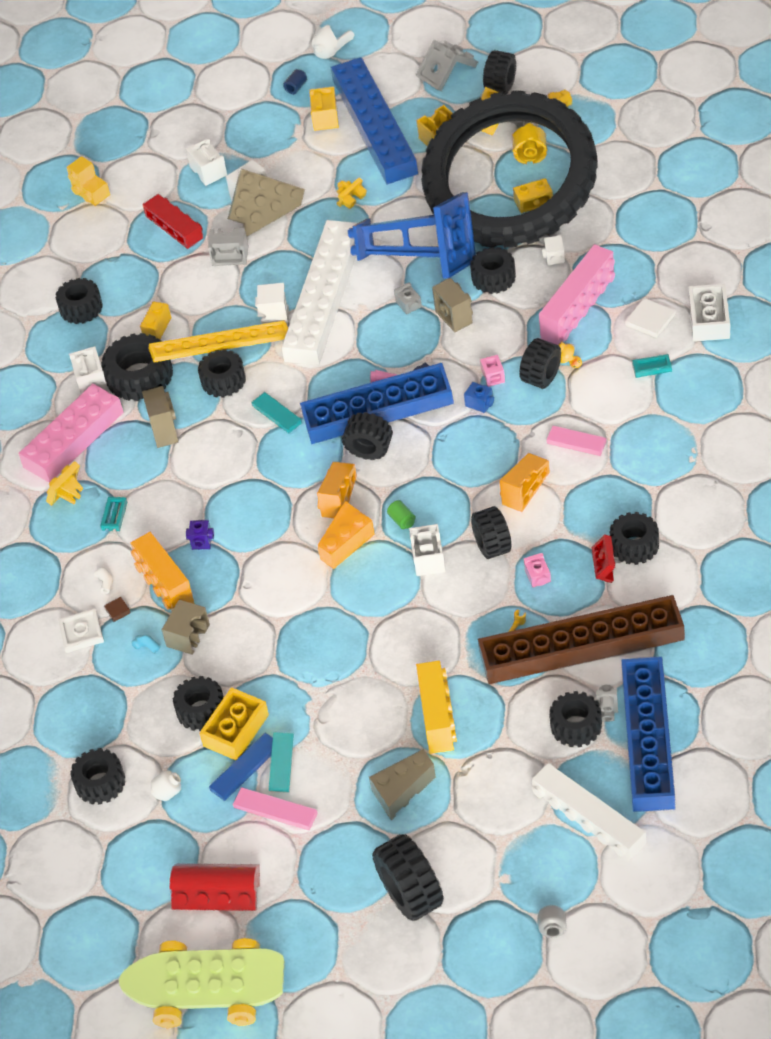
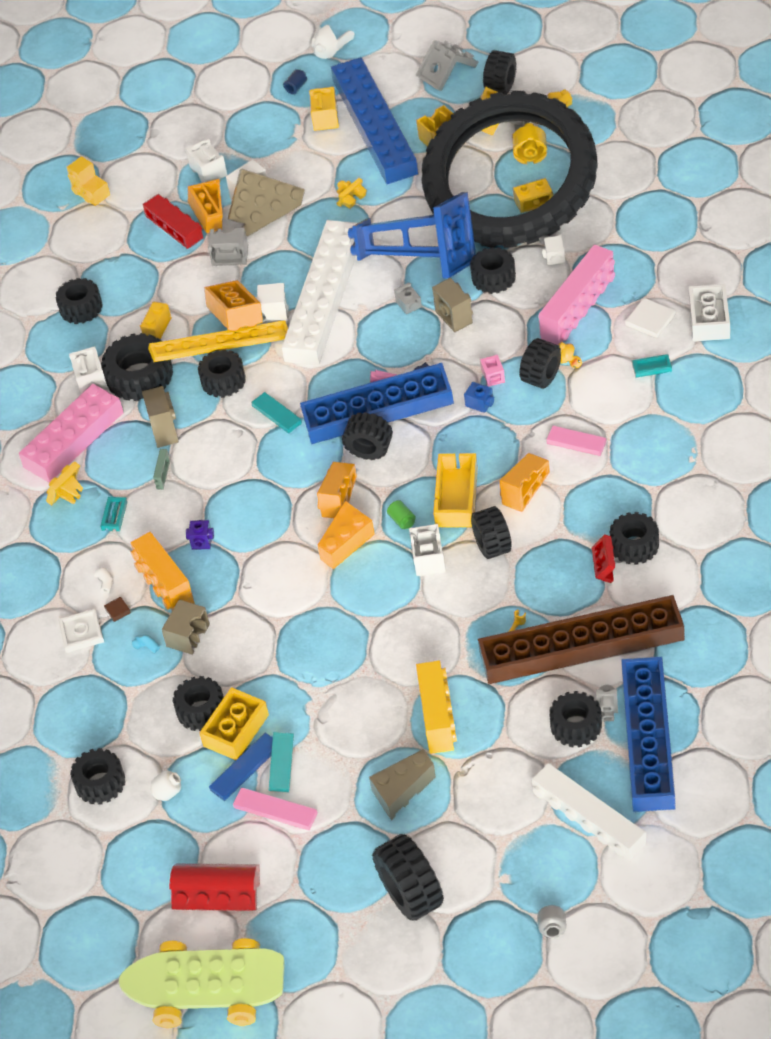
(161, 469): none -> sand green tile
(206, 204): none -> light orange wedge
(233, 305): none -> light orange brick
(455, 490): none -> yellow piece
(537, 570): bright pink brick -> none

